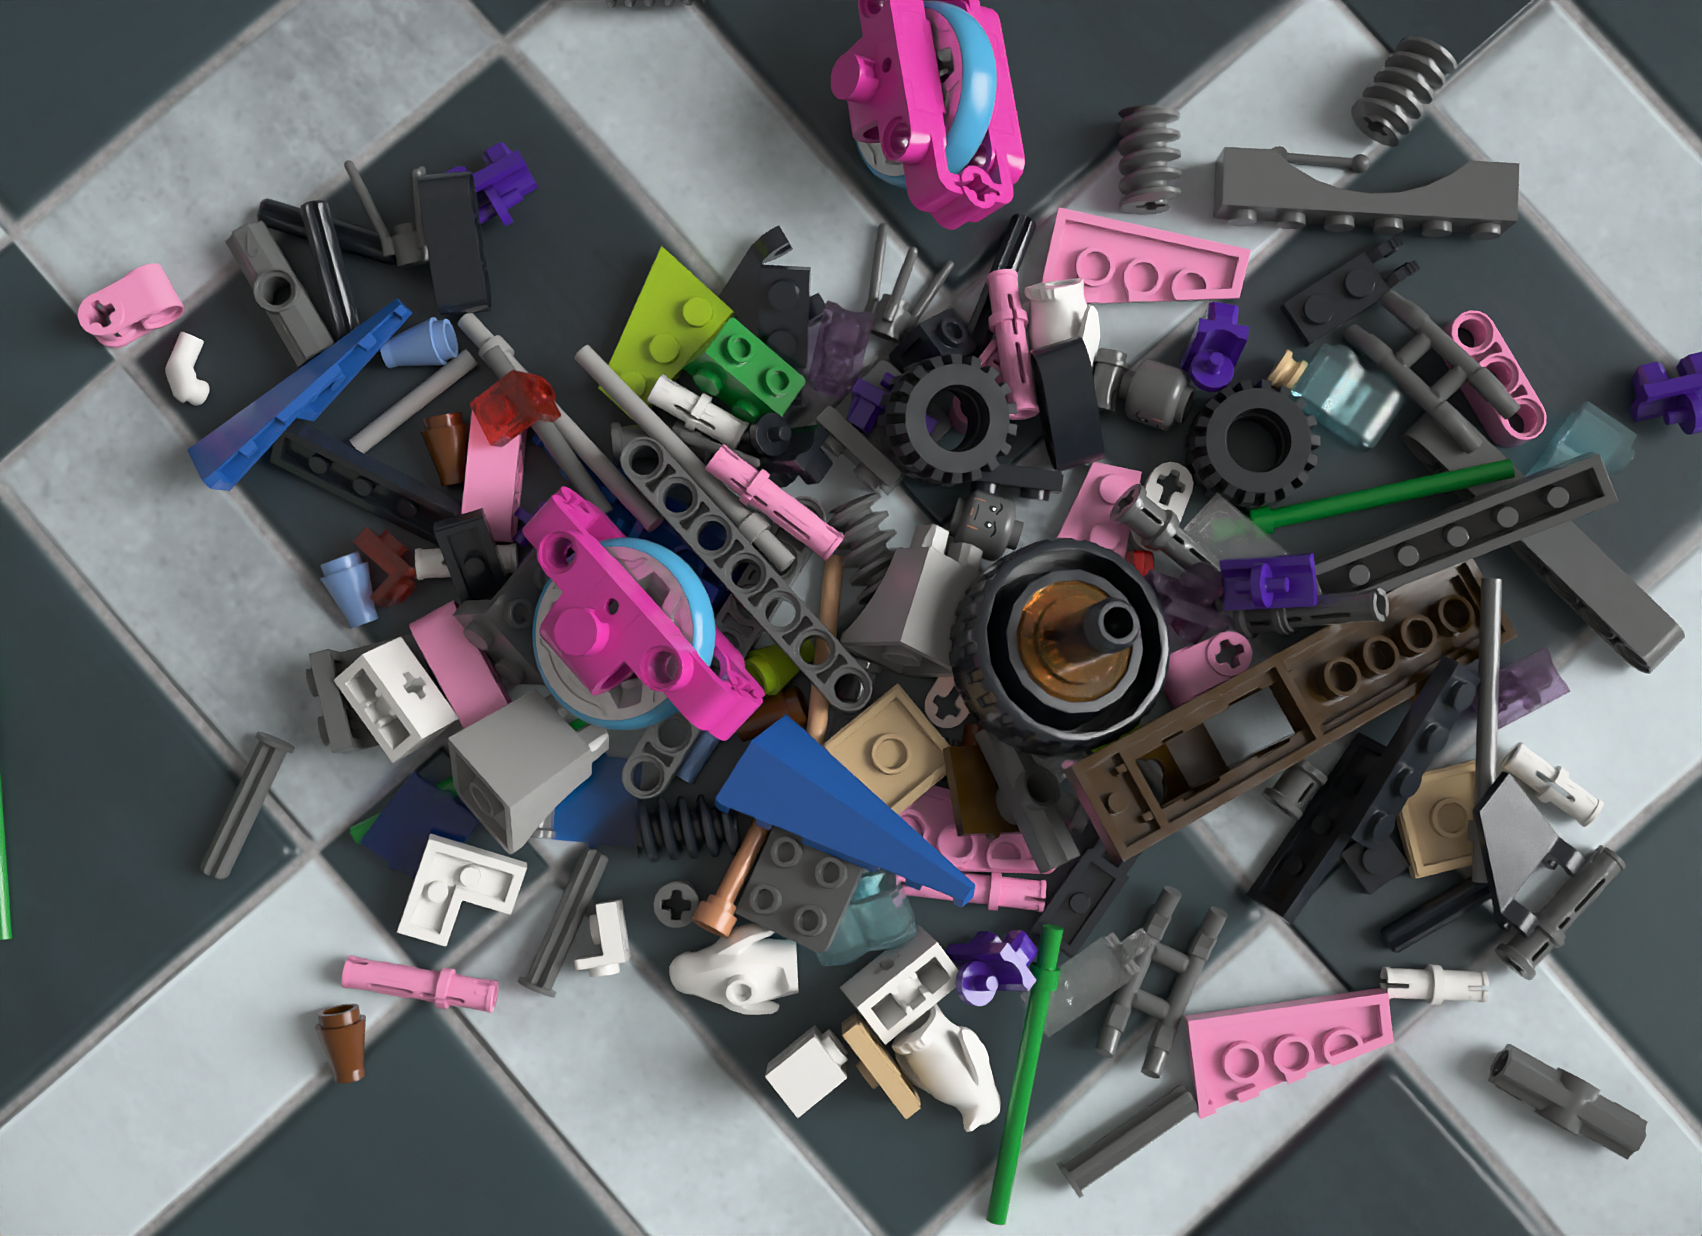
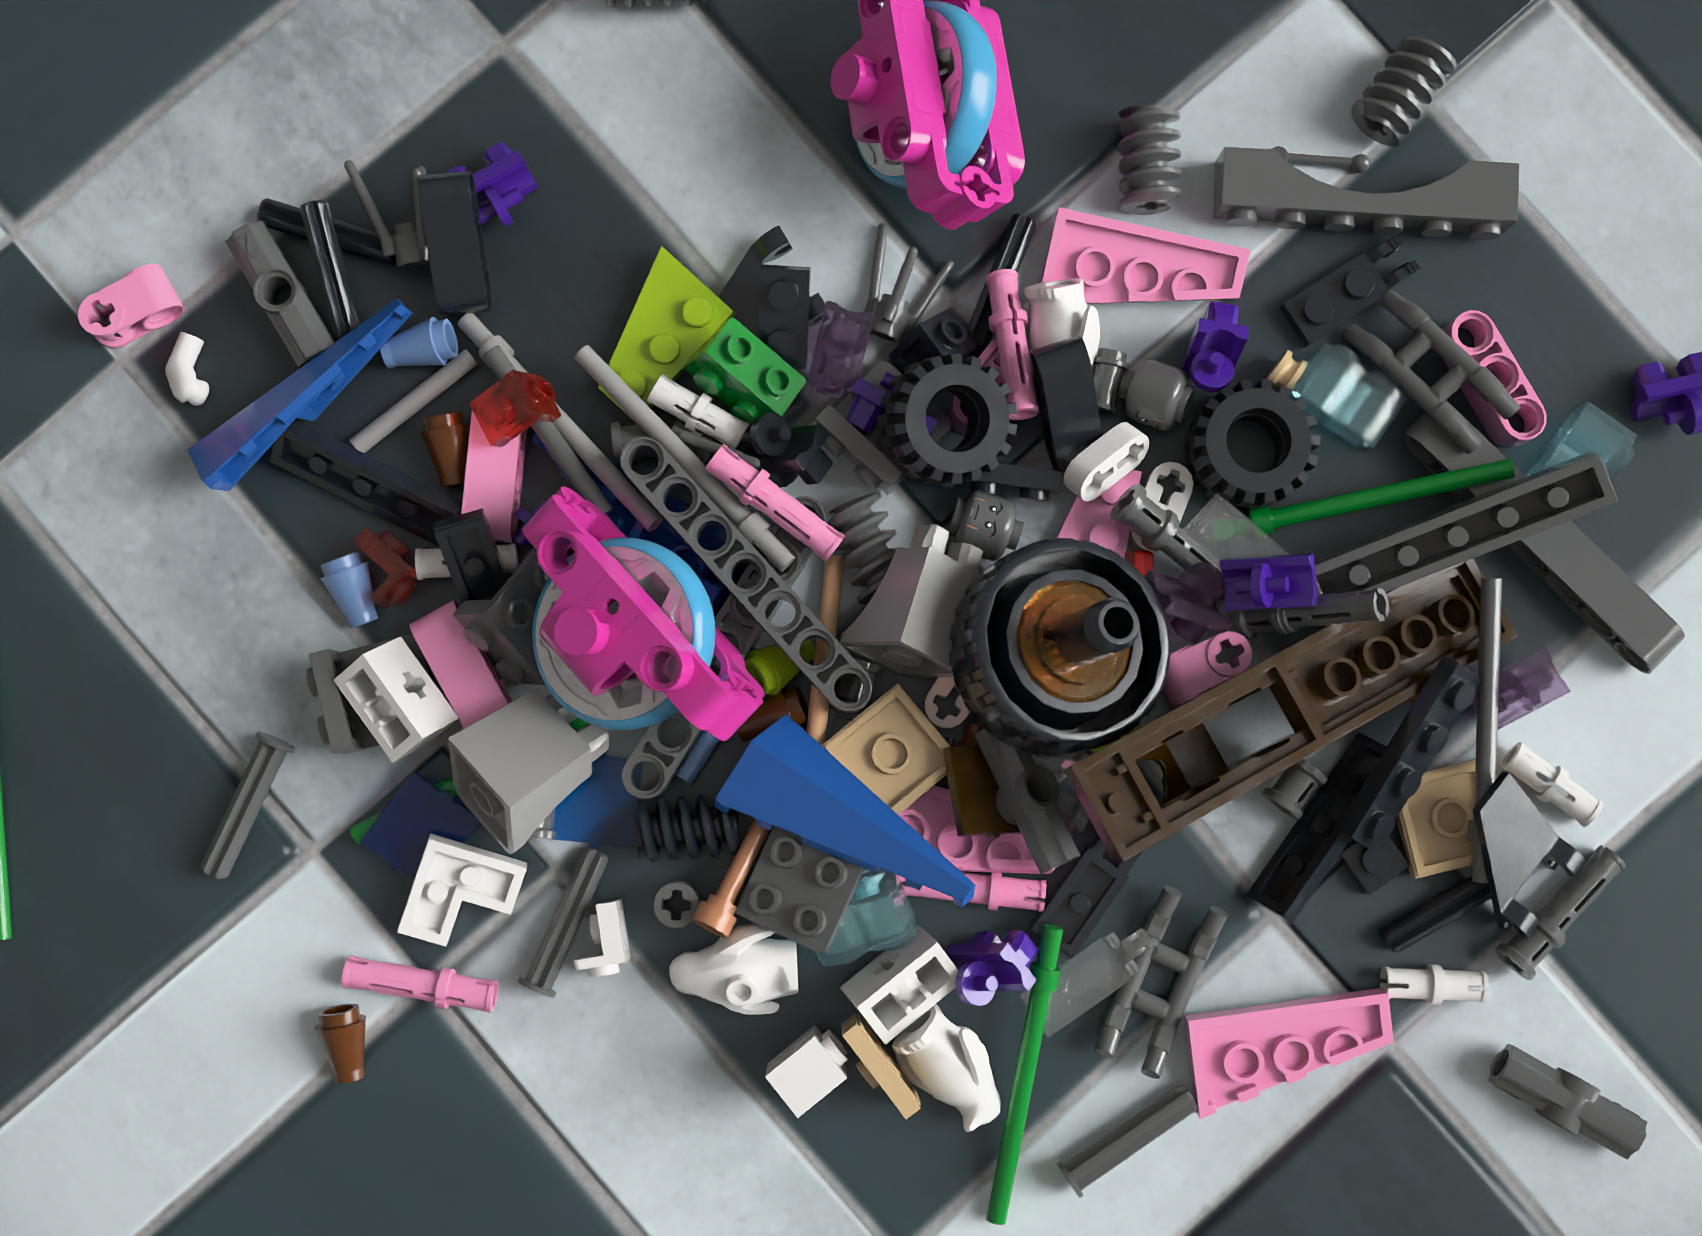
(1106, 461): none -> white beam

